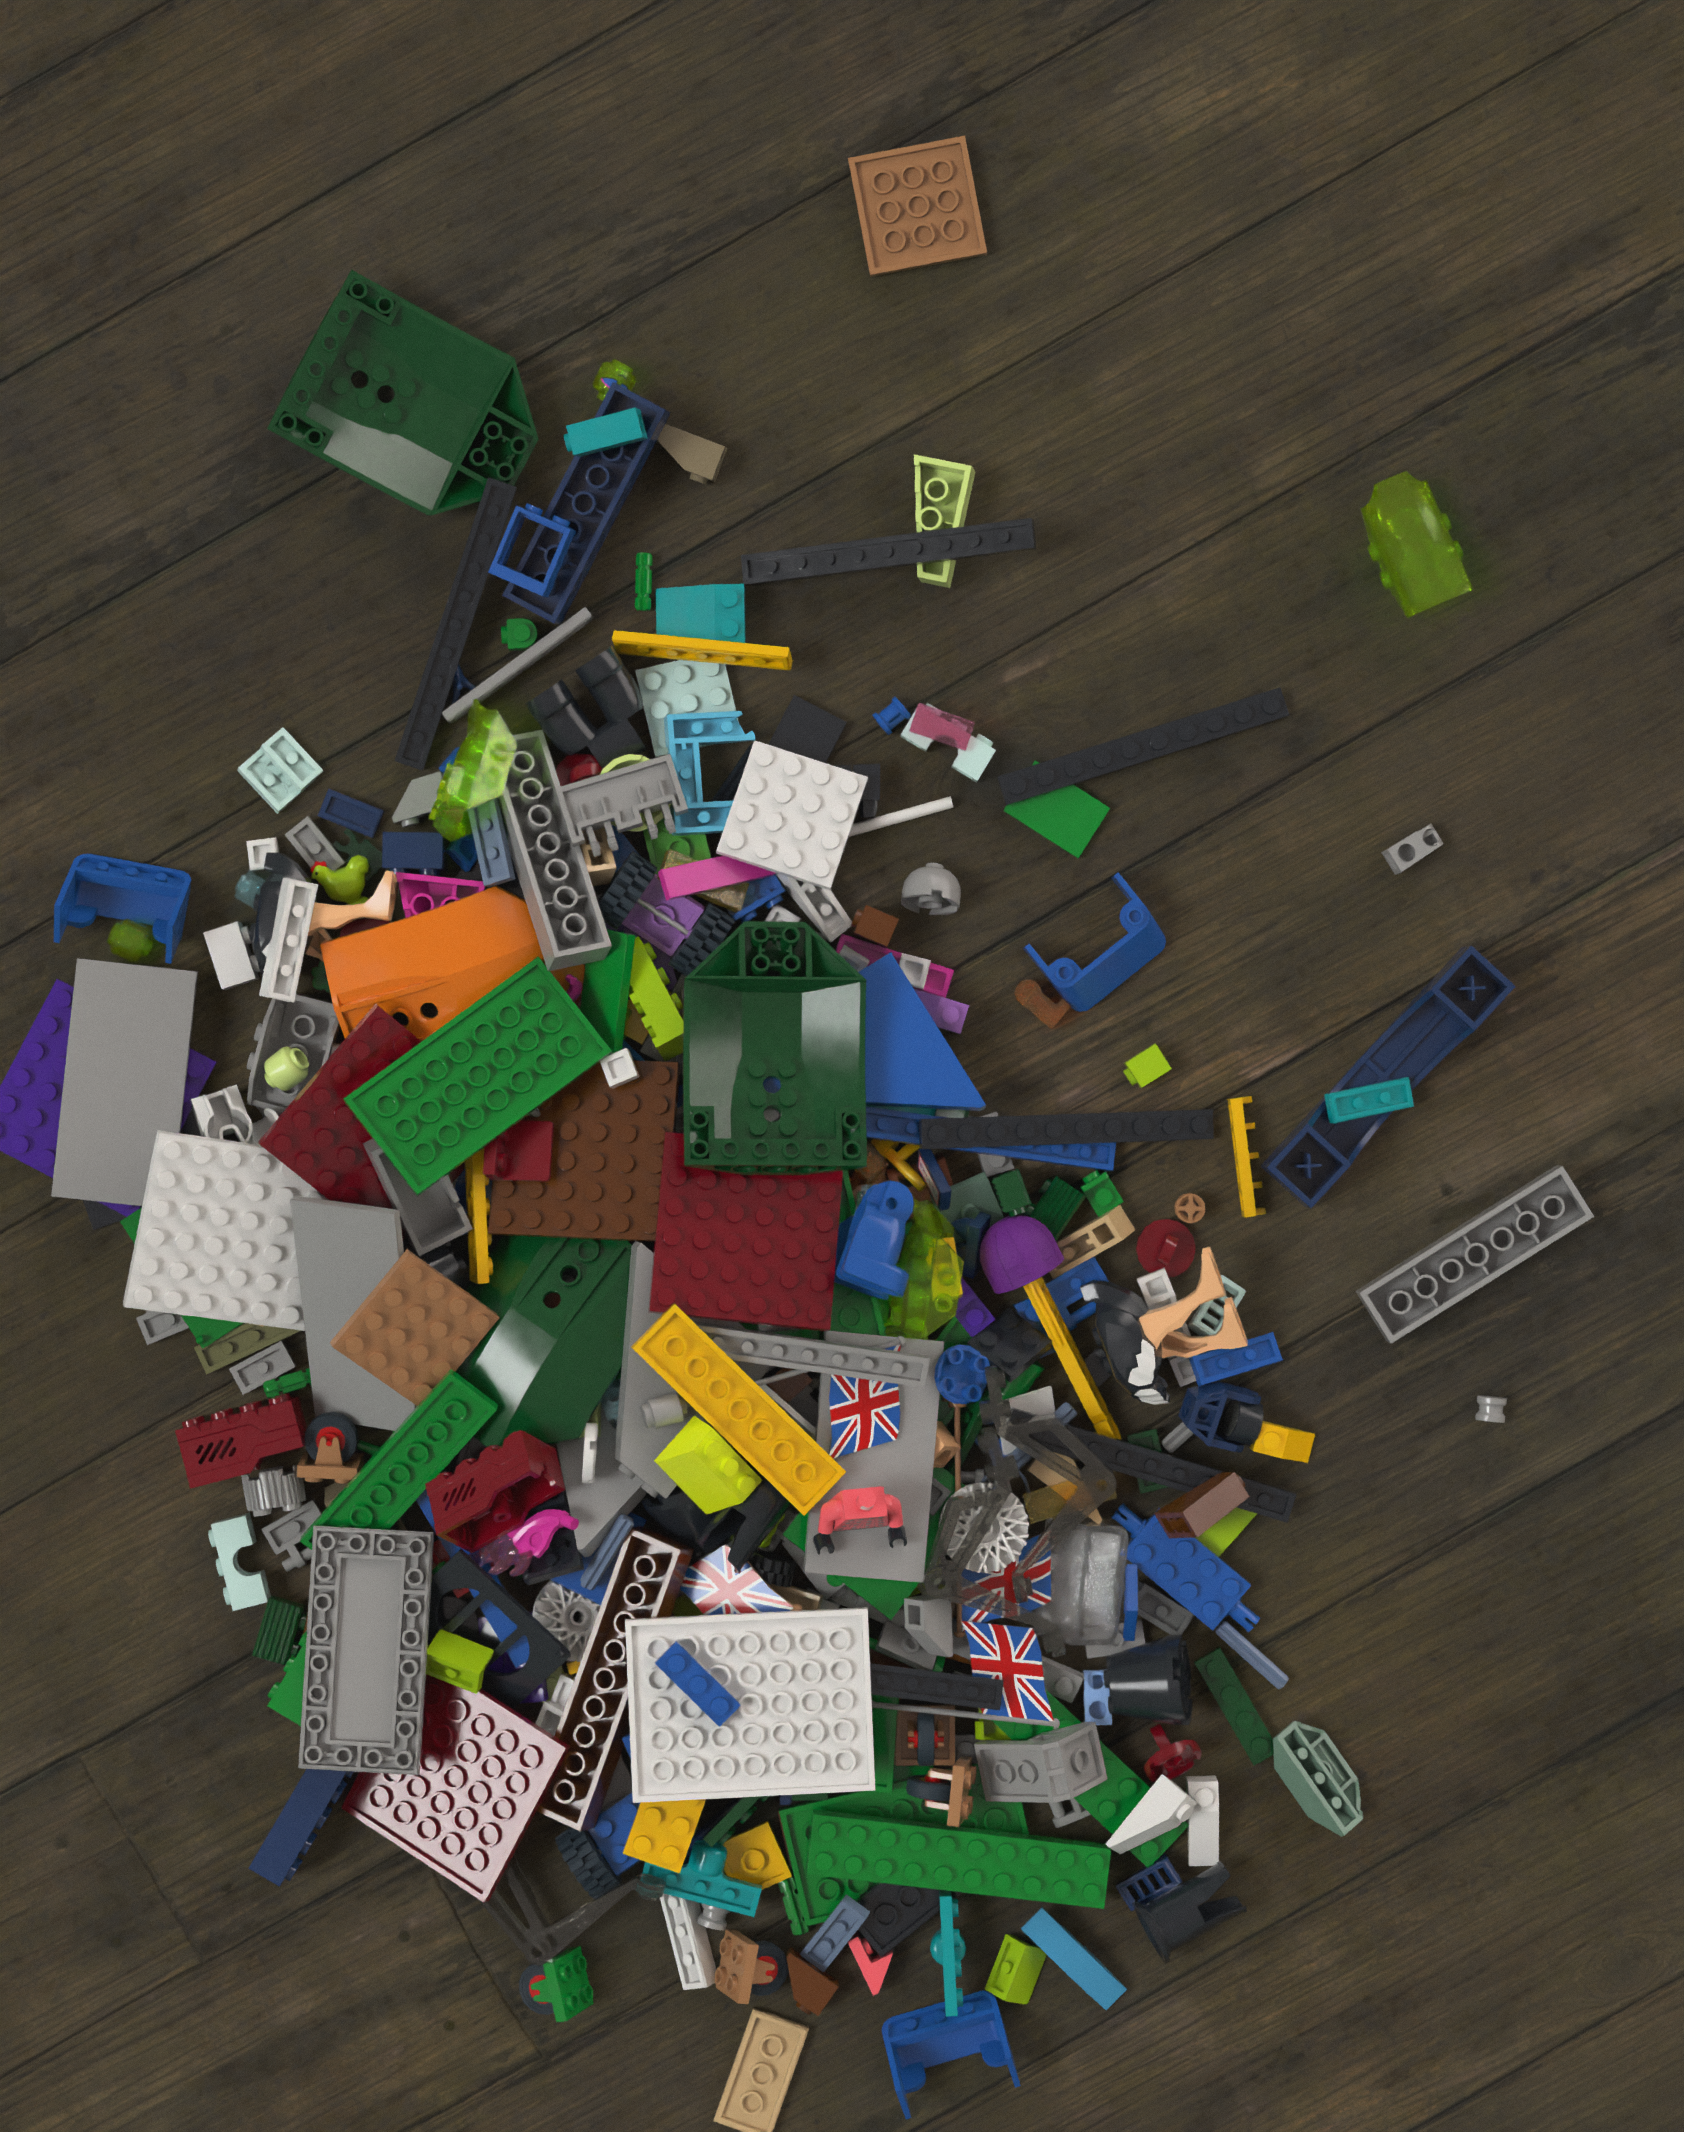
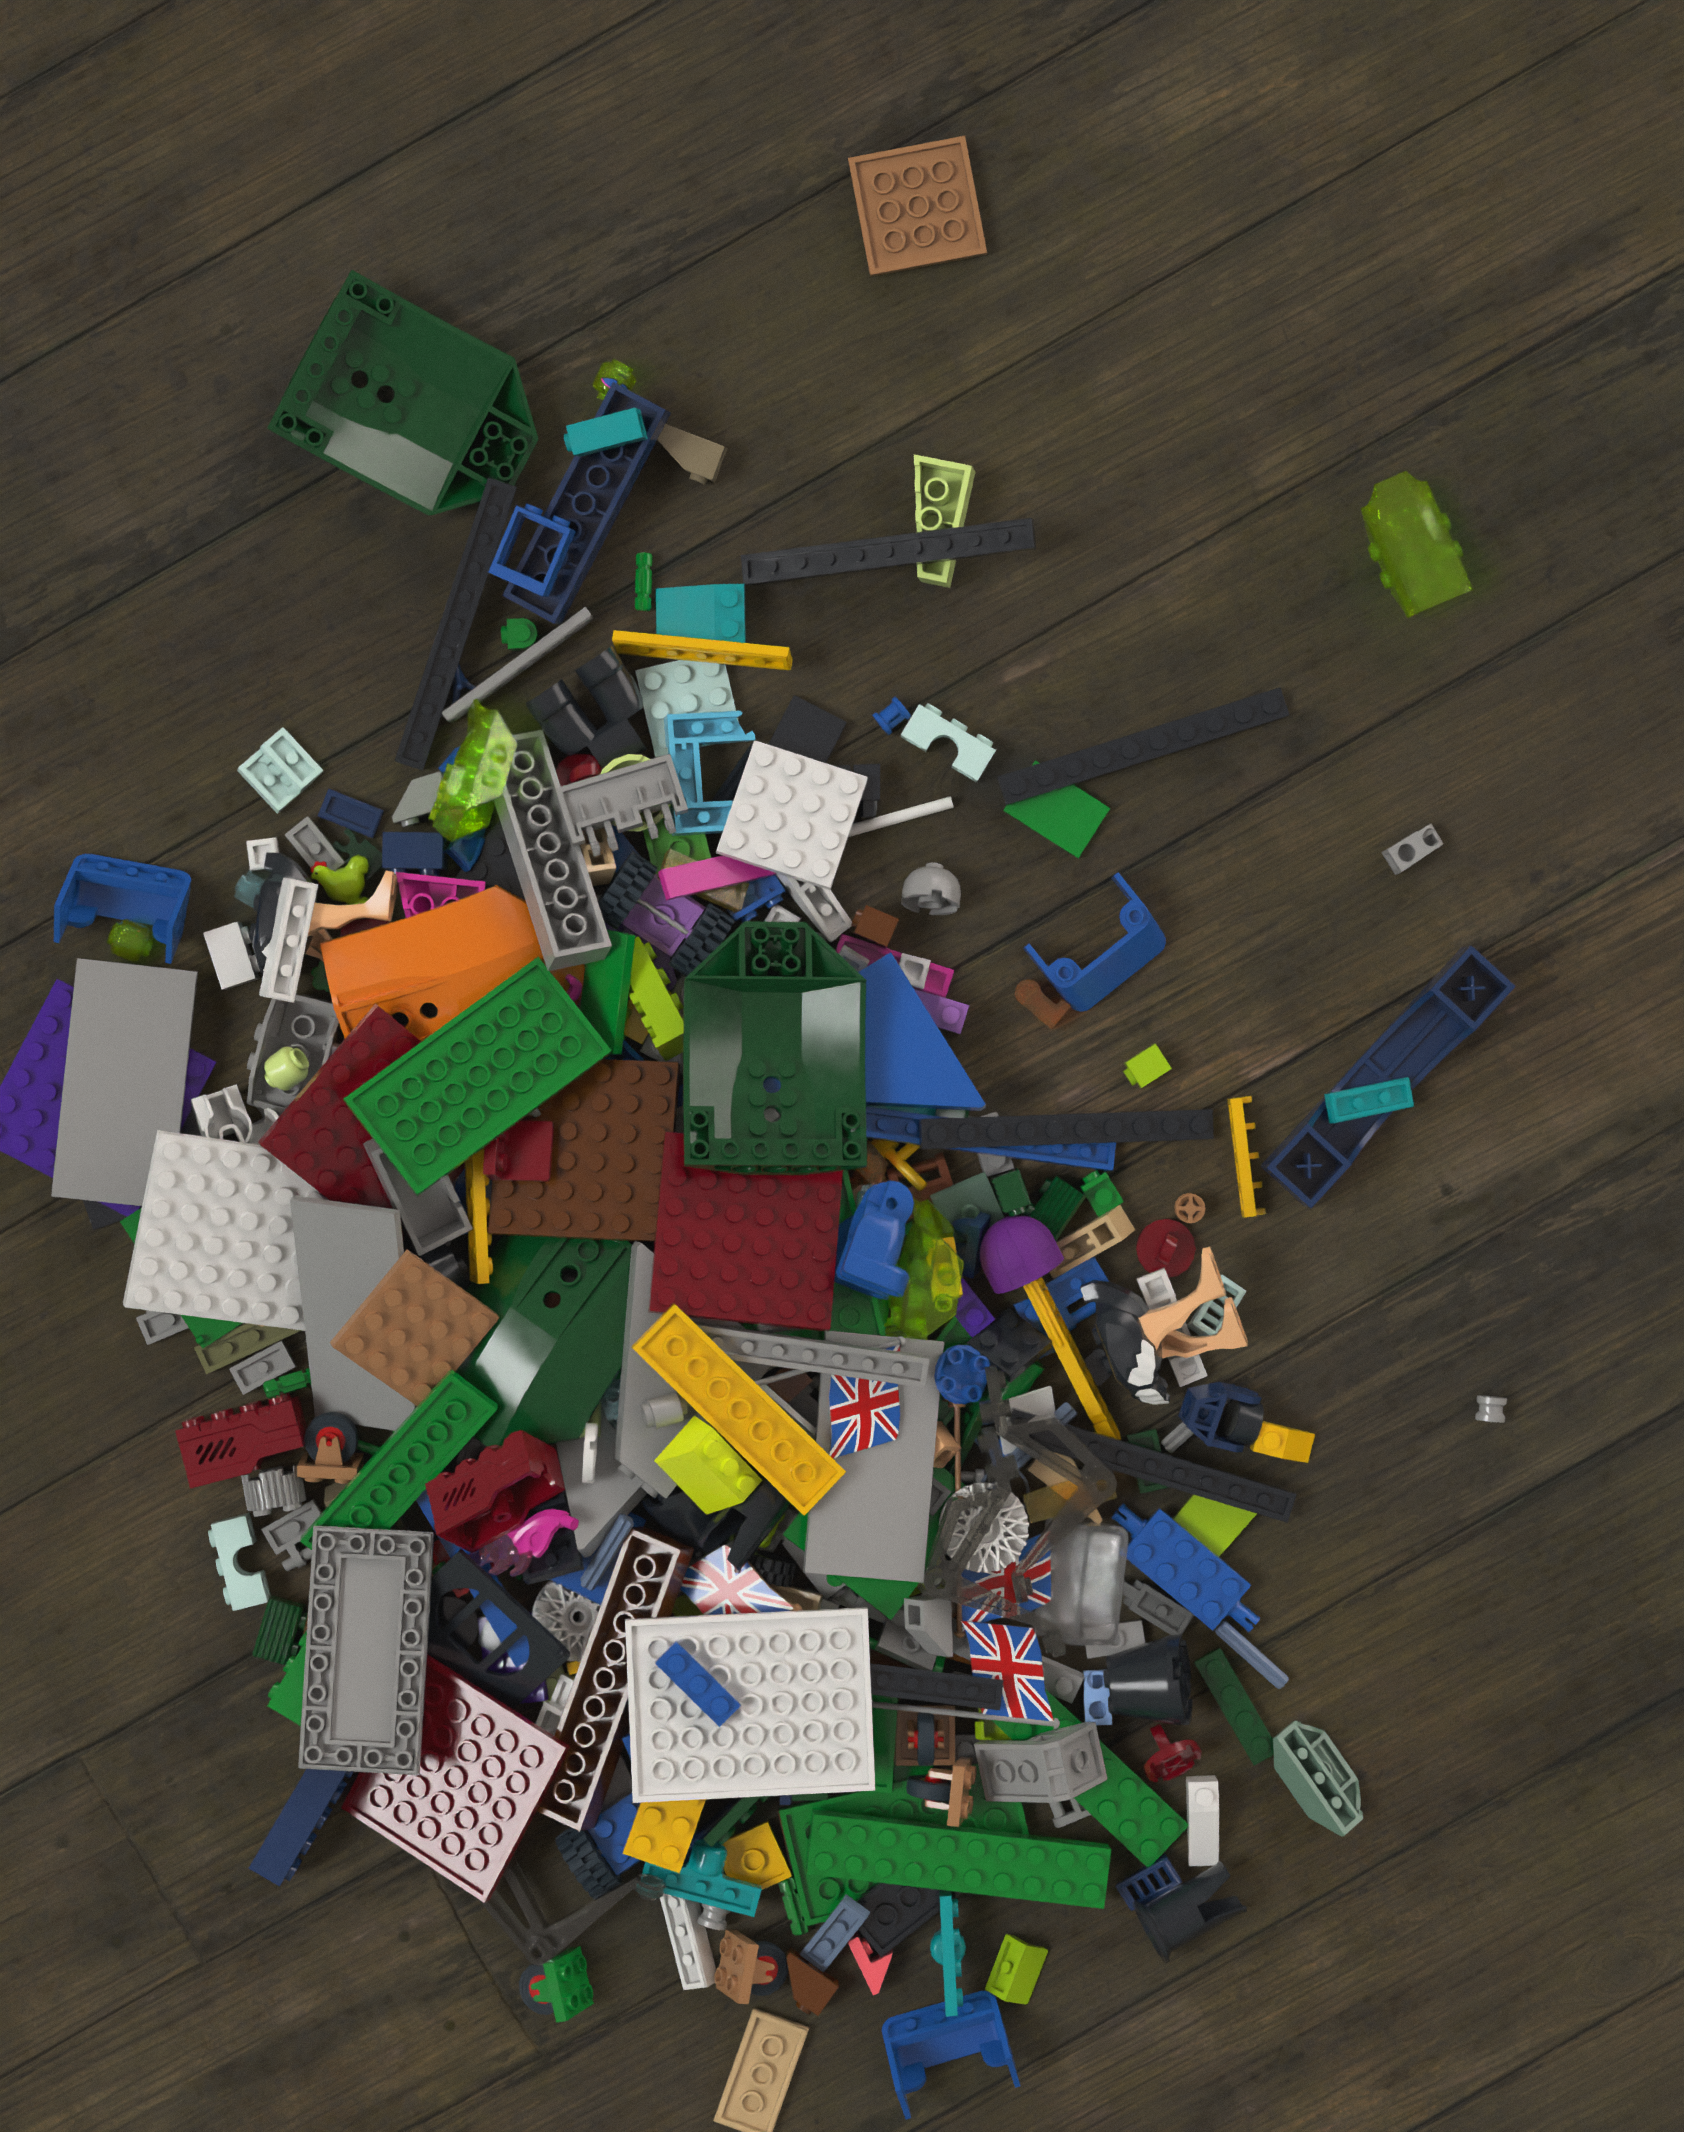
(457, 1661): lime panel -> none
(491, 843): sand blue plate -> none
(619, 1068): white plate -> none
(859, 1510): coral torso -> none
(934, 1179): dark blue tile -> none
(942, 726): clear pink tile -> none
(1074, 1958): dark azure slope -> none
(1130, 1602): blue tile -> none
(1158, 1812): white slope -> none
(1202, 1506): reddish brown slope -> none
(1231, 1362): blue plate -> none
(1474, 1253): light grey brick -> none

